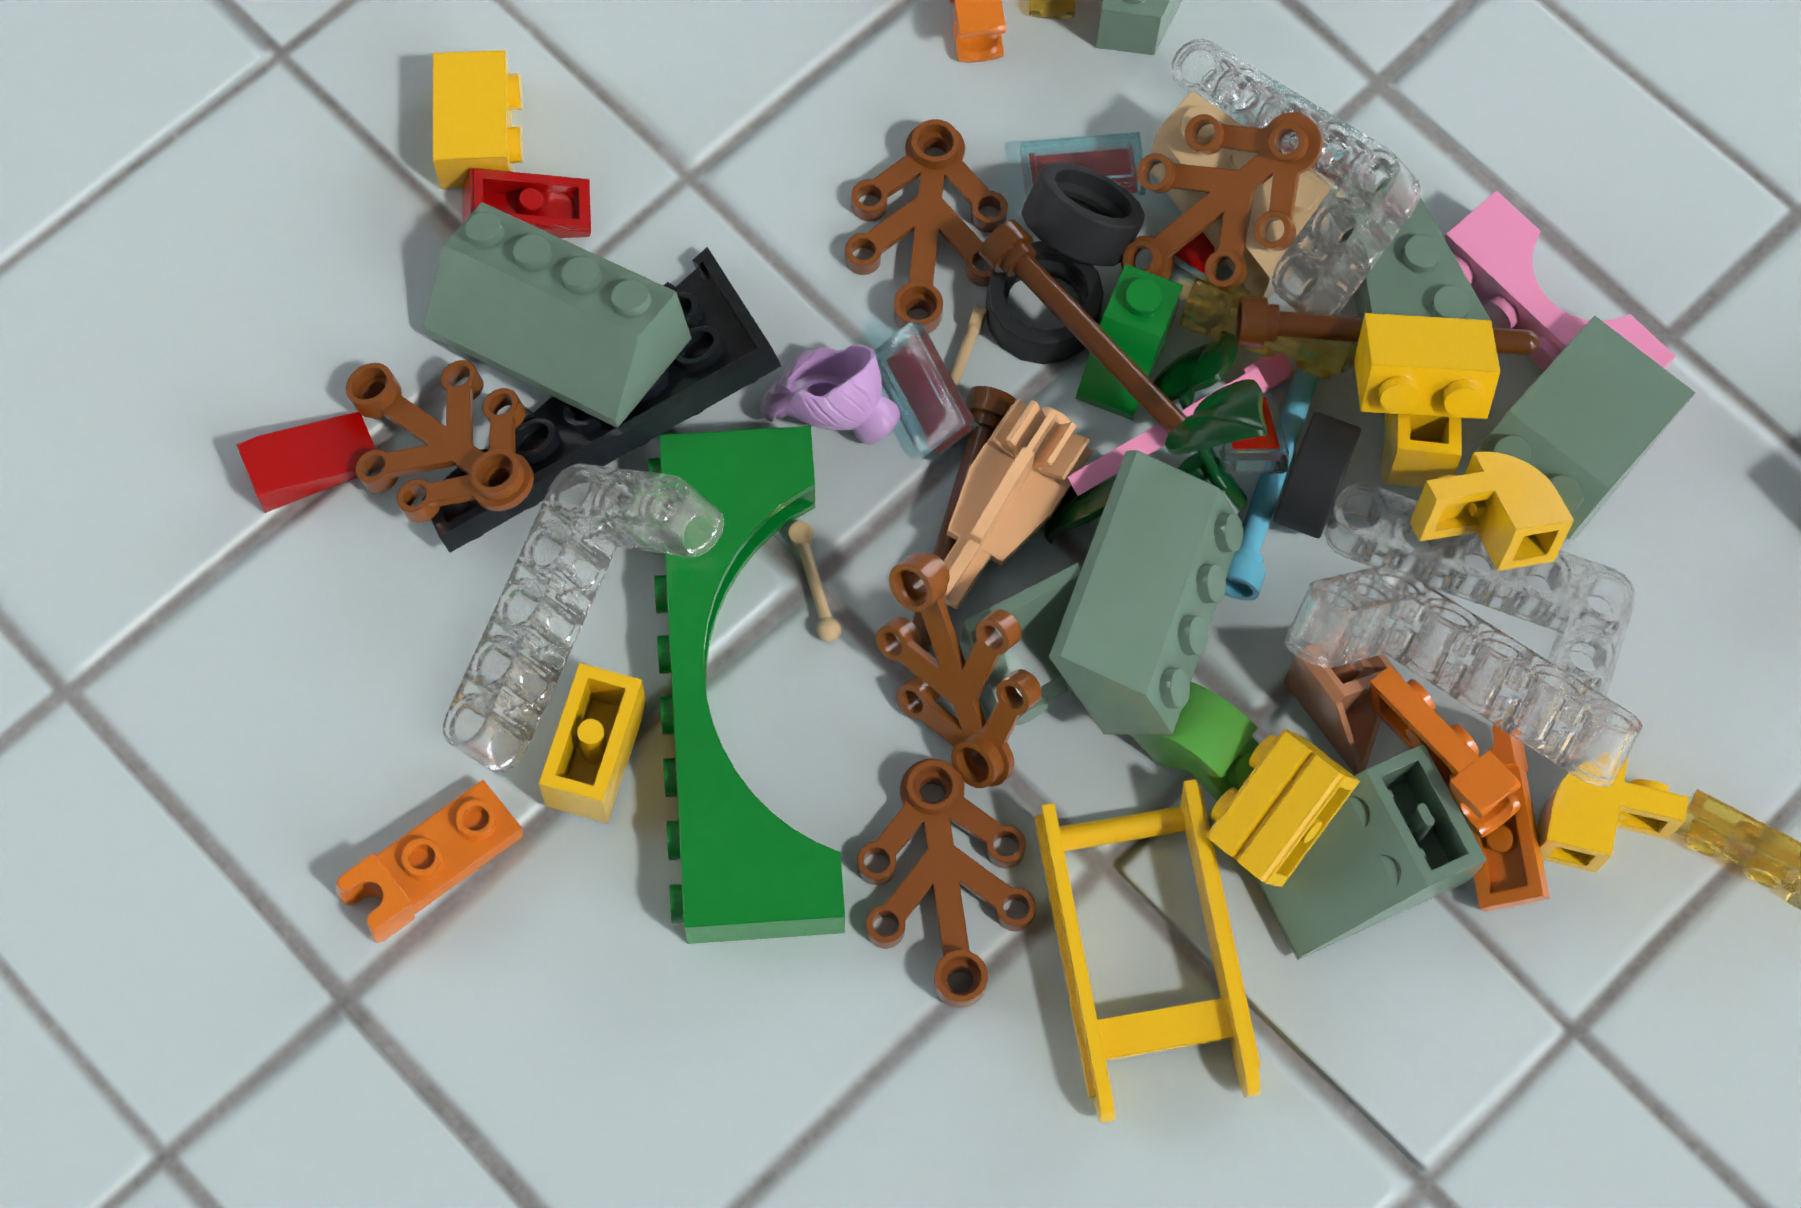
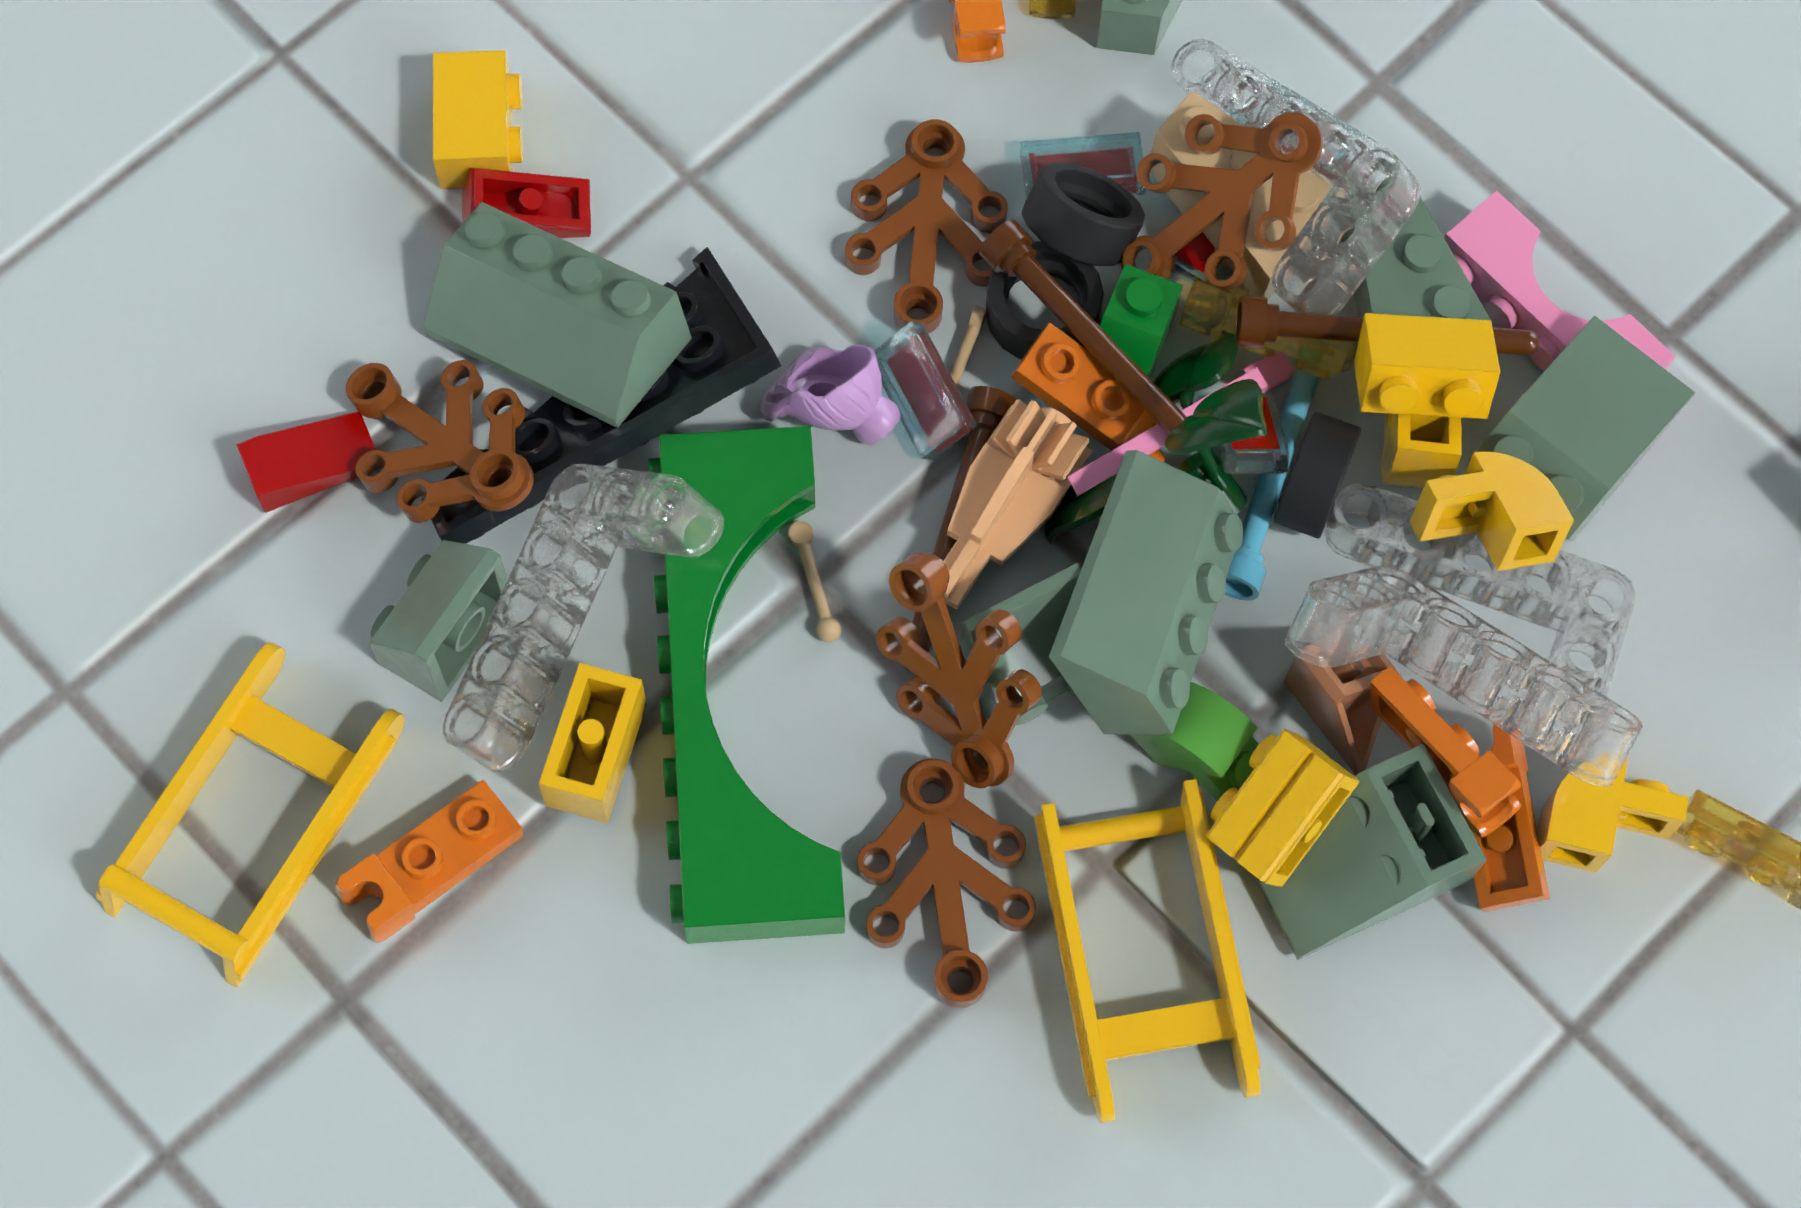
(293, 742): none -> yellow piece
(440, 616): none -> sand green slope
(1082, 389): none -> orange plate

